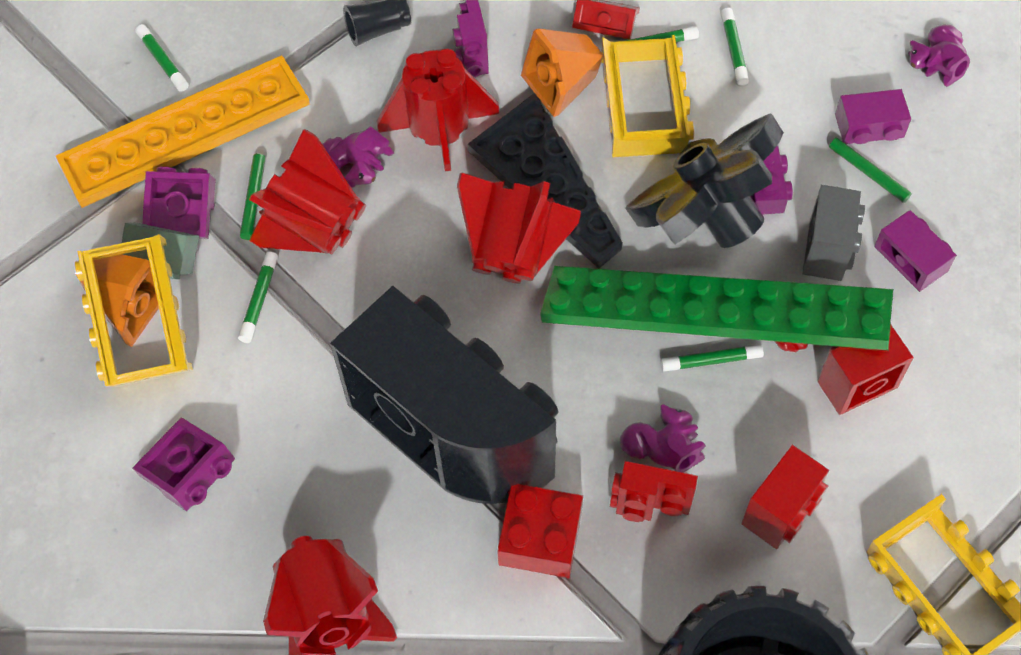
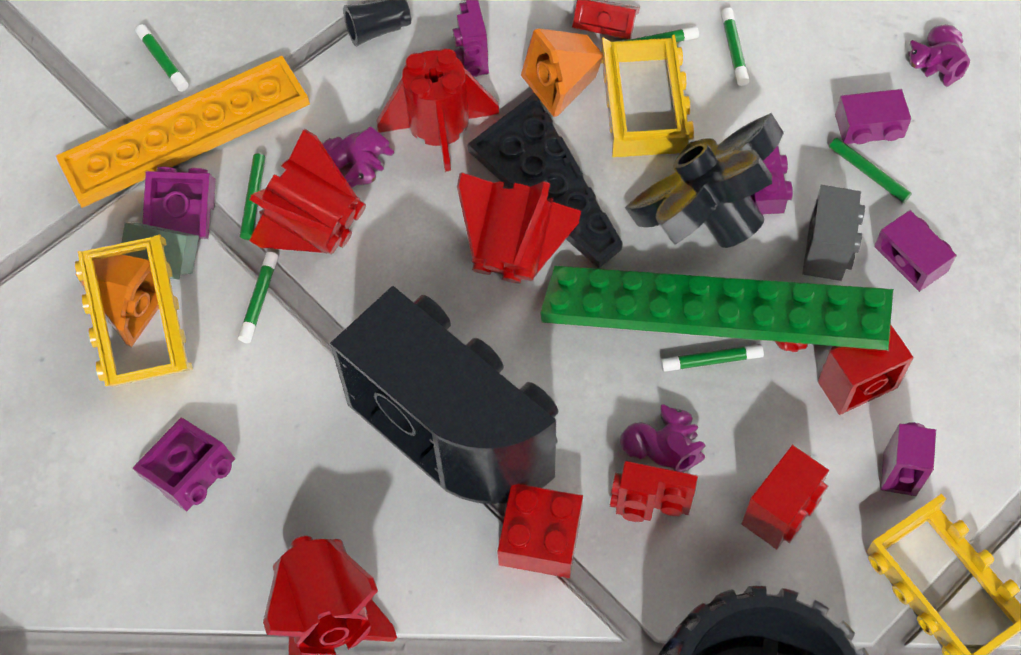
(908, 459): none -> magenta brick

